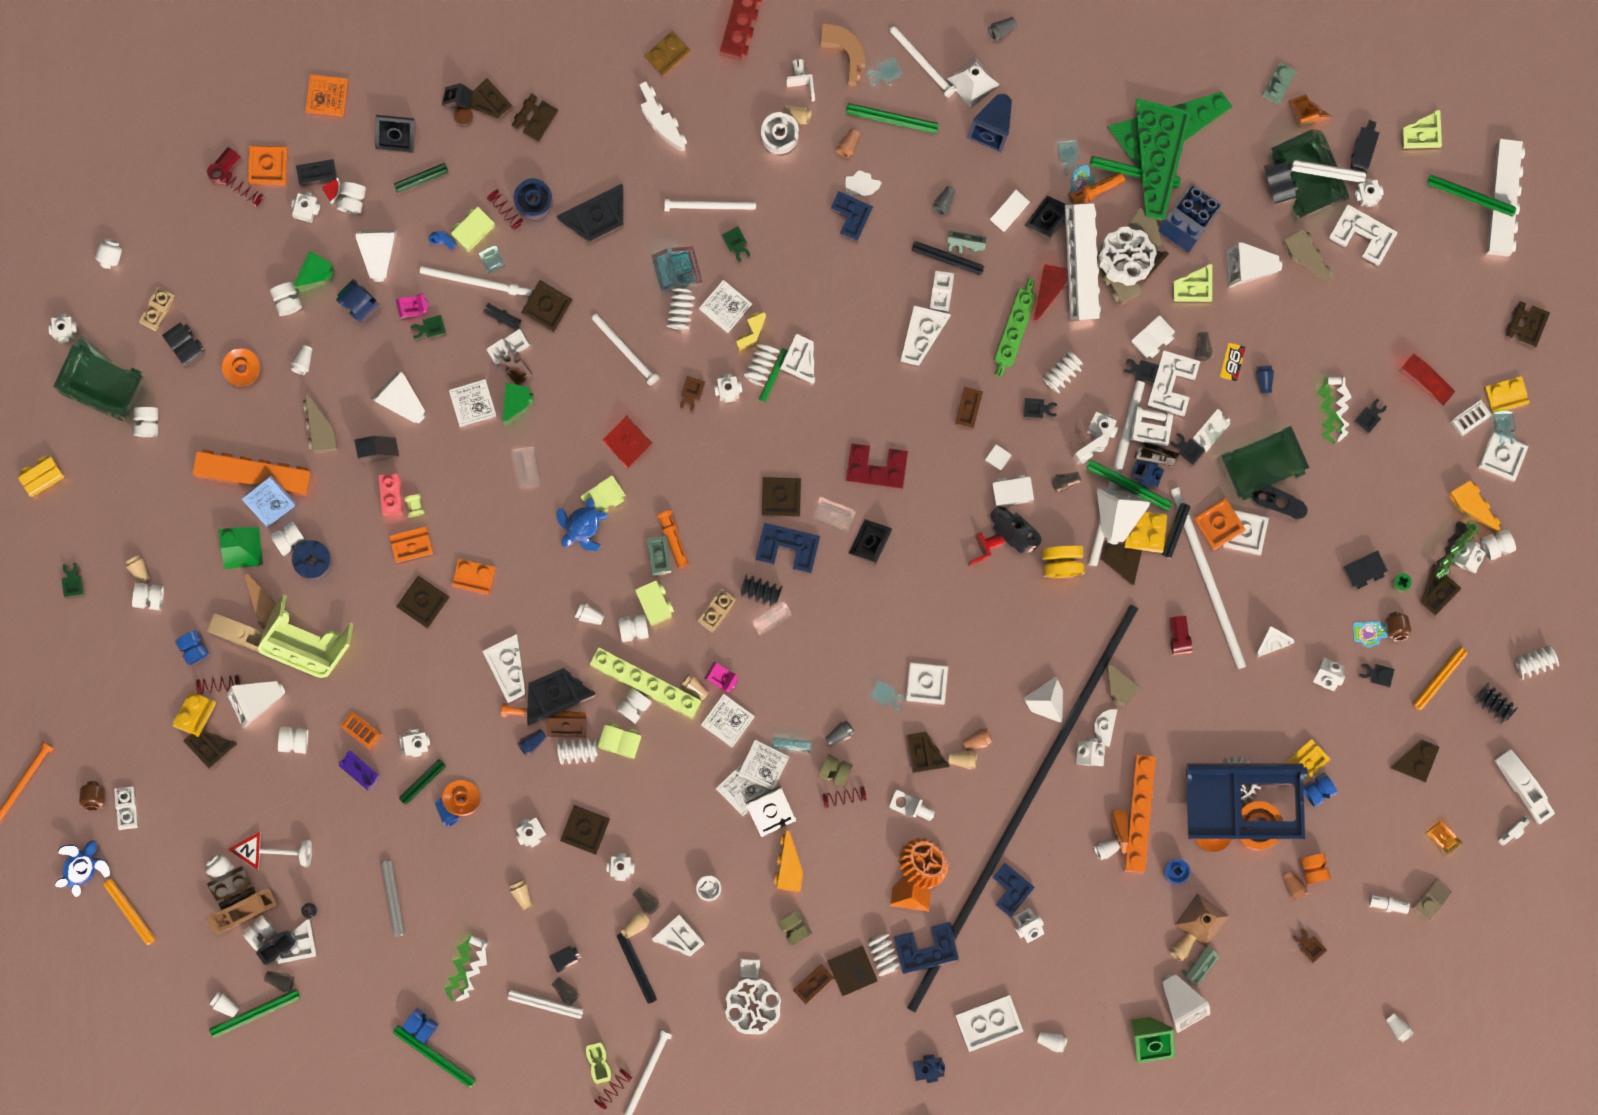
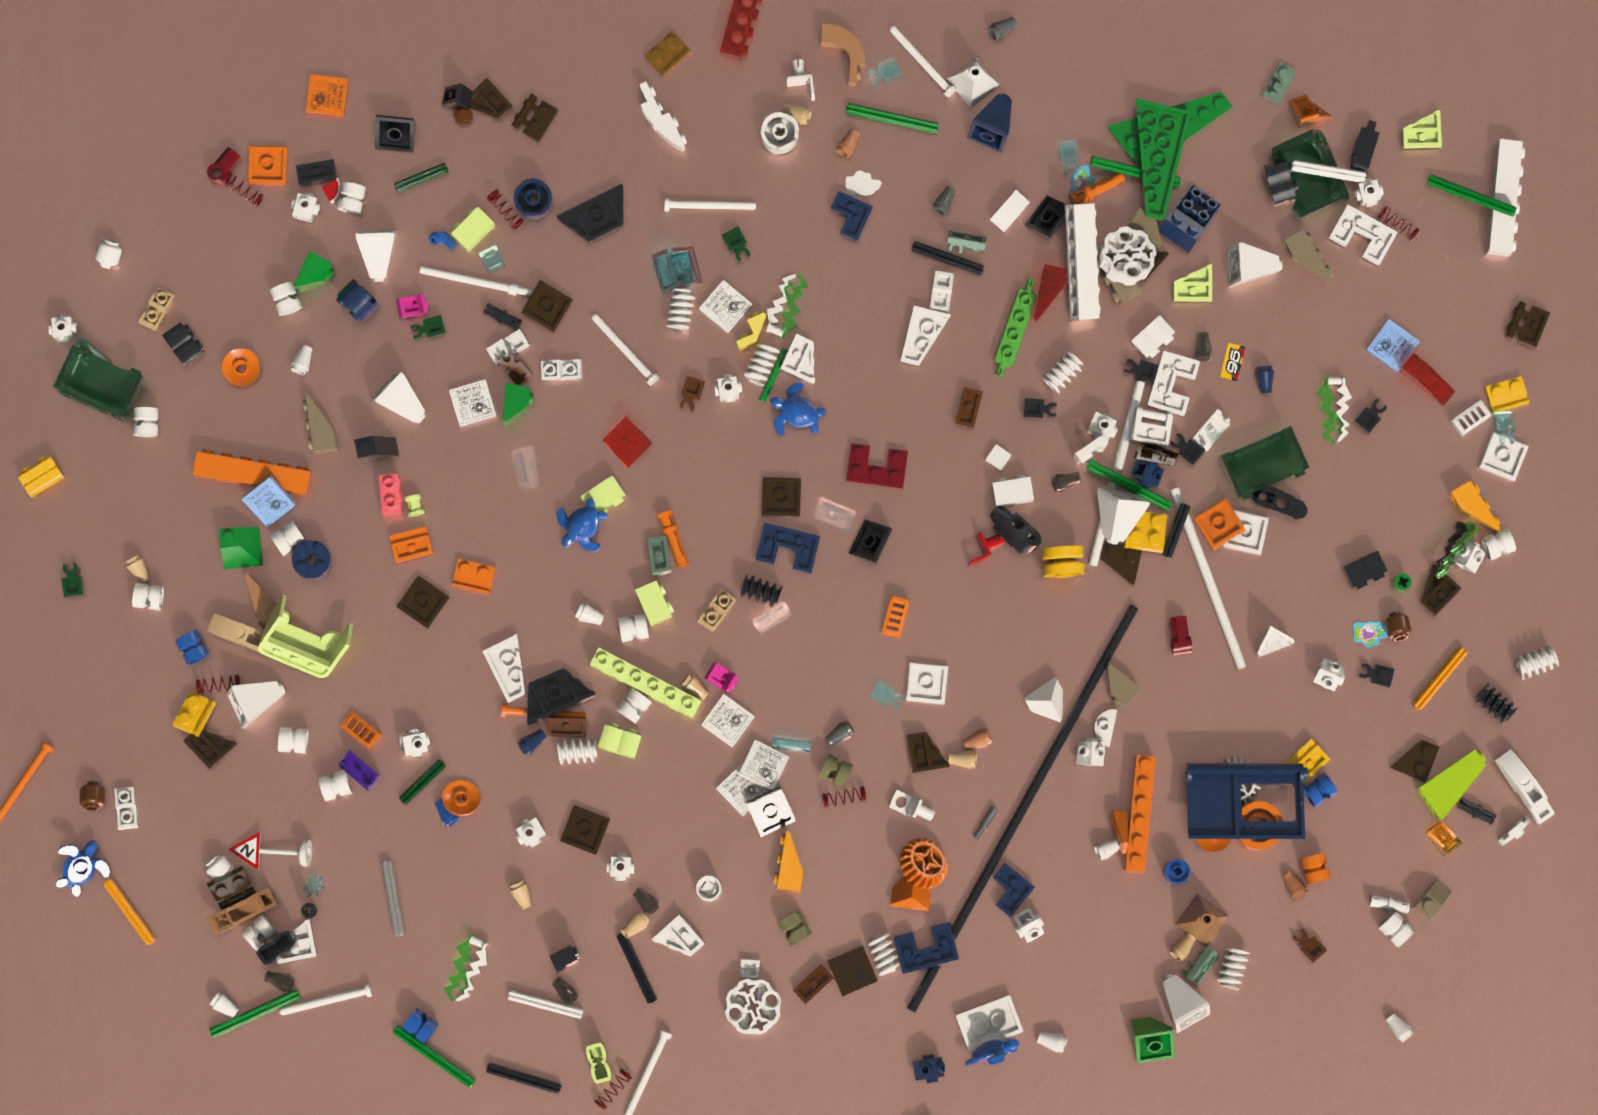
(313, 885): none -> clear light blue plant
(334, 785): none -> white wheel
(366, 990): none -> white bar
(523, 1078): none -> black axle
(561, 370): none -> white slope
(789, 299): none -> piece
(796, 410): none -> blue animal
(901, 601): none -> orange slope
(985, 822): none -> flat silver pin
(993, 1051): none -> blue animal
(1232, 968): none -> white piece
(1393, 345): none -> light blue tile
(1396, 929): none -> white wheel
(1413, 234): none -> dark red piece
(1450, 784): none -> lime slope
(1476, 811): none -> black pin

